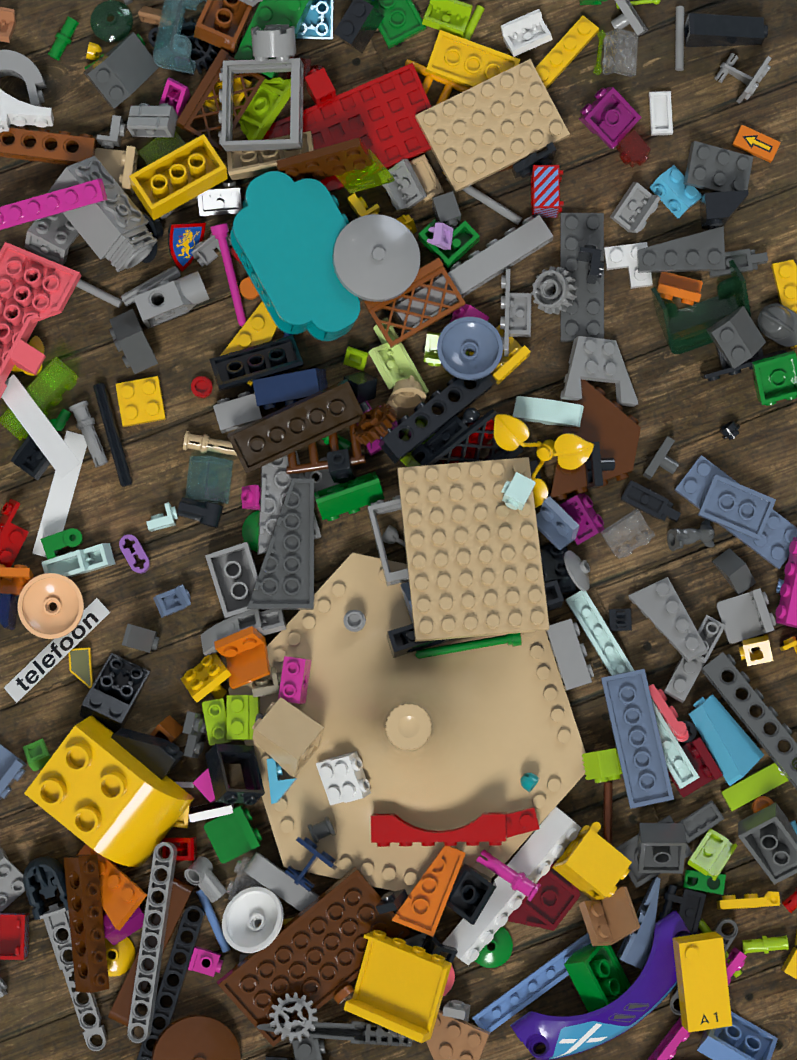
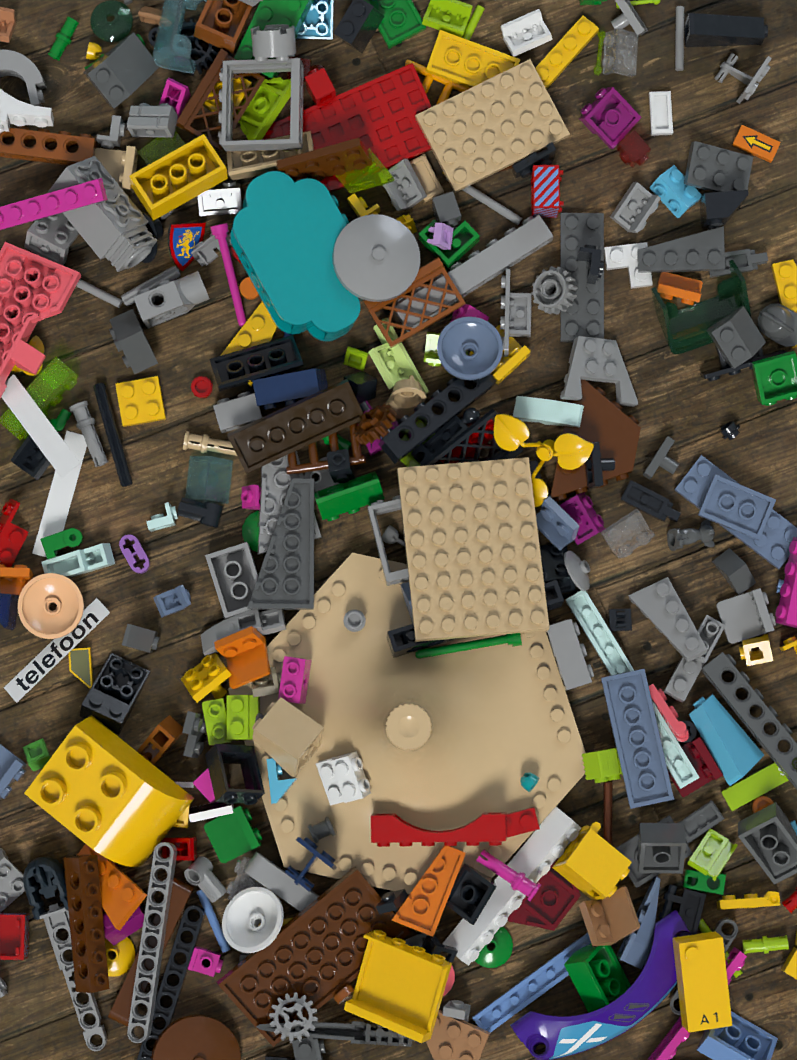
(153, 752): black slope -> none
(517, 491): light aqua brick -> none

